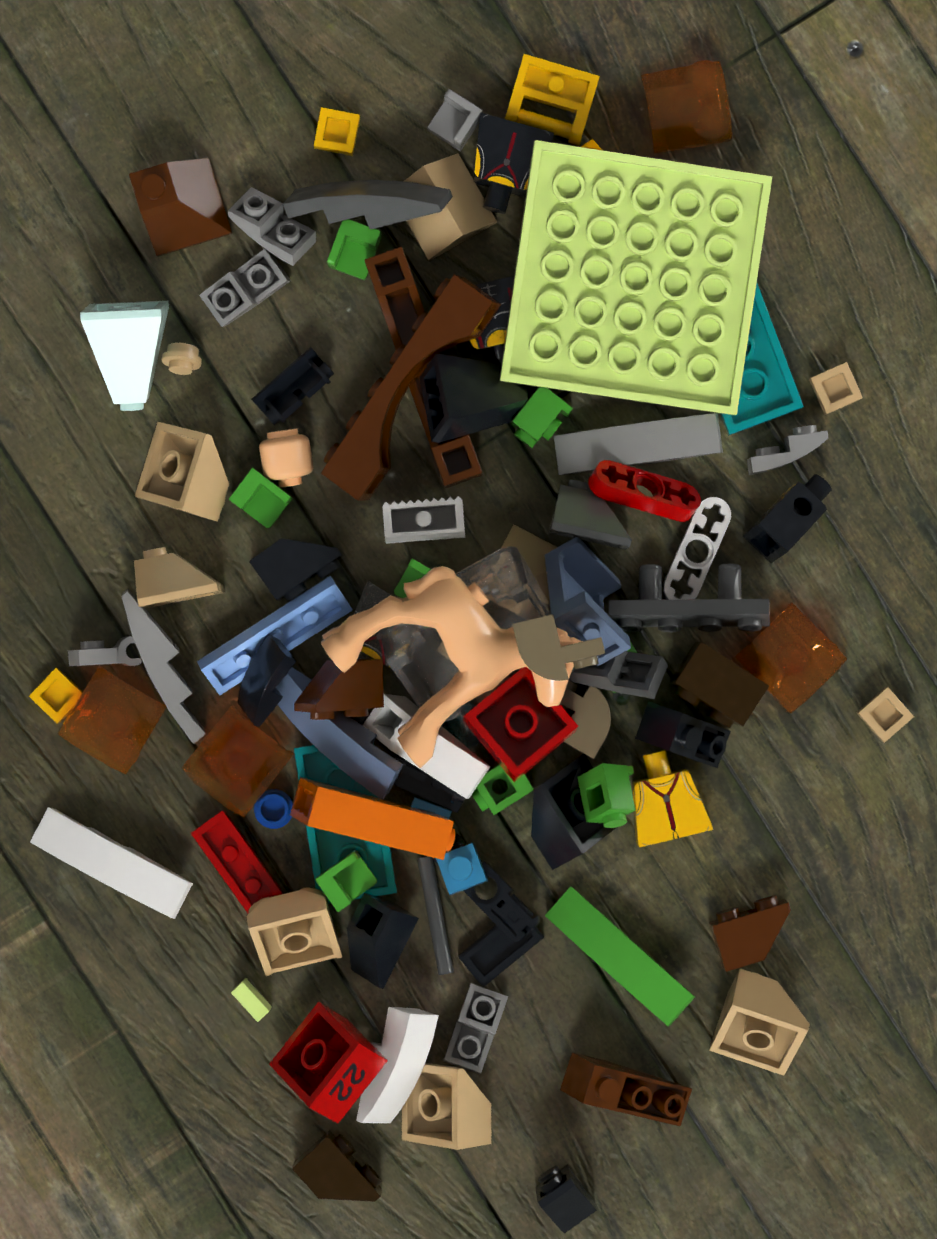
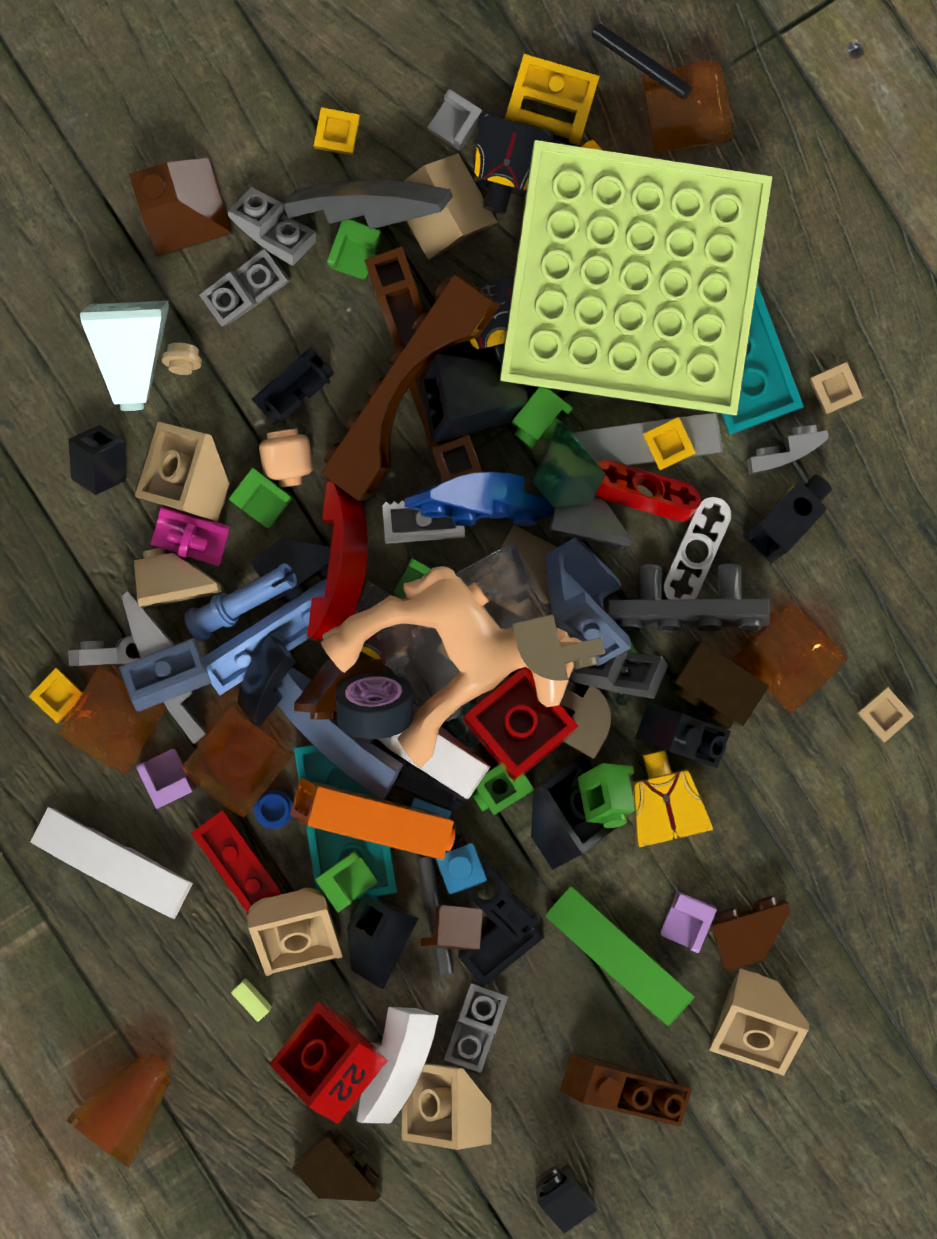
(97, 459): none -> black panel
(124, 1108): none -> clear orange cone
(165, 675): none -> sand blue slope
(165, 778): none -> lavender panel
(190, 535): none -> dark pink hips
(226, 609): none -> medium blue pin
(346, 562): none -> red slope
(374, 705): none -> black wheel
(456, 928): none -> reddish brown panel
(481, 496): none -> blue slope
(567, 471): none -> clear green slope
(642, 61): none -> black bar
(669, 444): none -> yellow tile
(688, 921): none -> lavender panel

